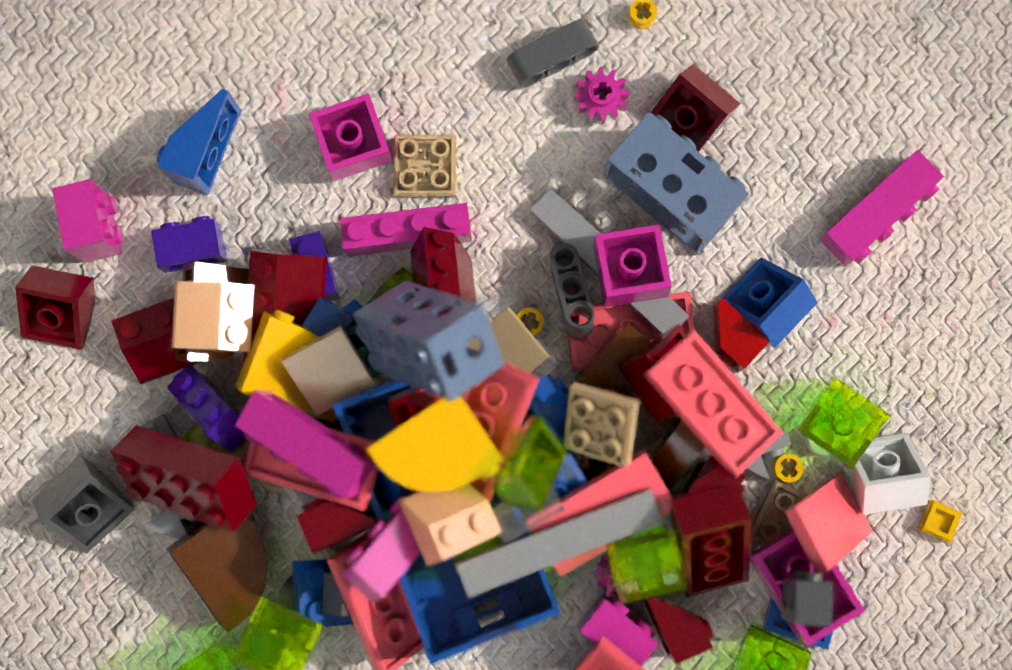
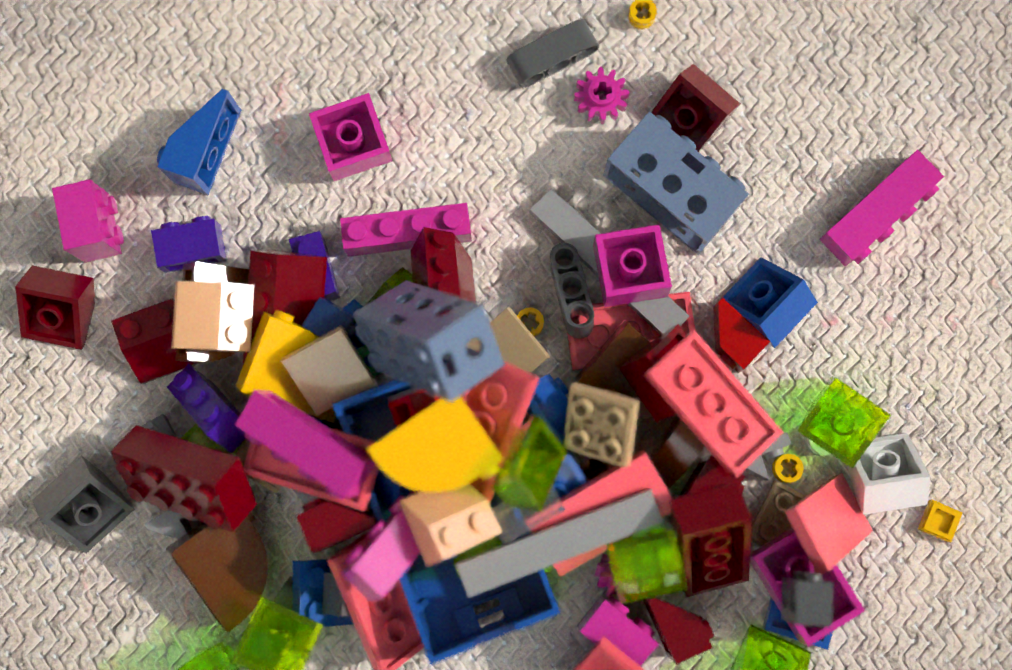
(424, 166): tan tile -> none

